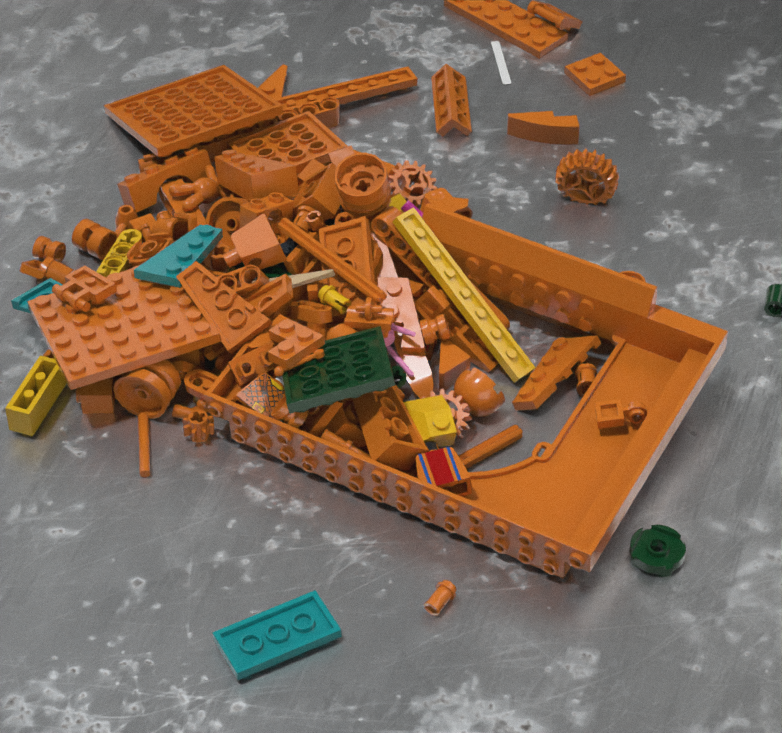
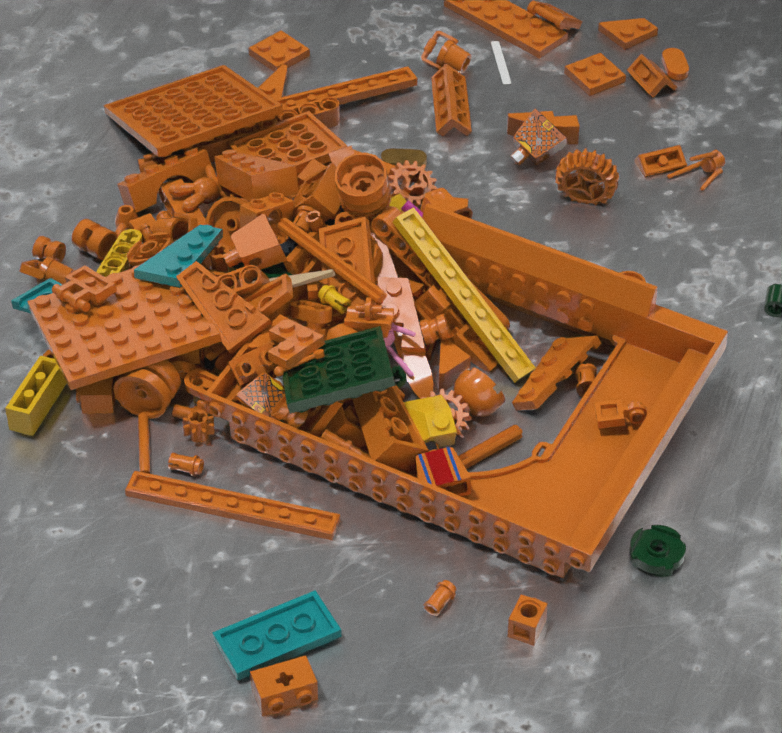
(192, 465): none -> orange pin
(233, 505): none -> orange tile
(279, 50): none -> orange plate
(284, 685): none -> orange brick
(396, 155): none -> pearl gold tile
(449, 53): none -> orange piece
(527, 619): none -> orange brick
(537, 140): none -> torso
(628, 32): none -> orange wing
(649, 75): none -> orange panel
(661, 161): none -> orange slope
(675, 64): none -> orange tile
(709, 162): none -> orange plant

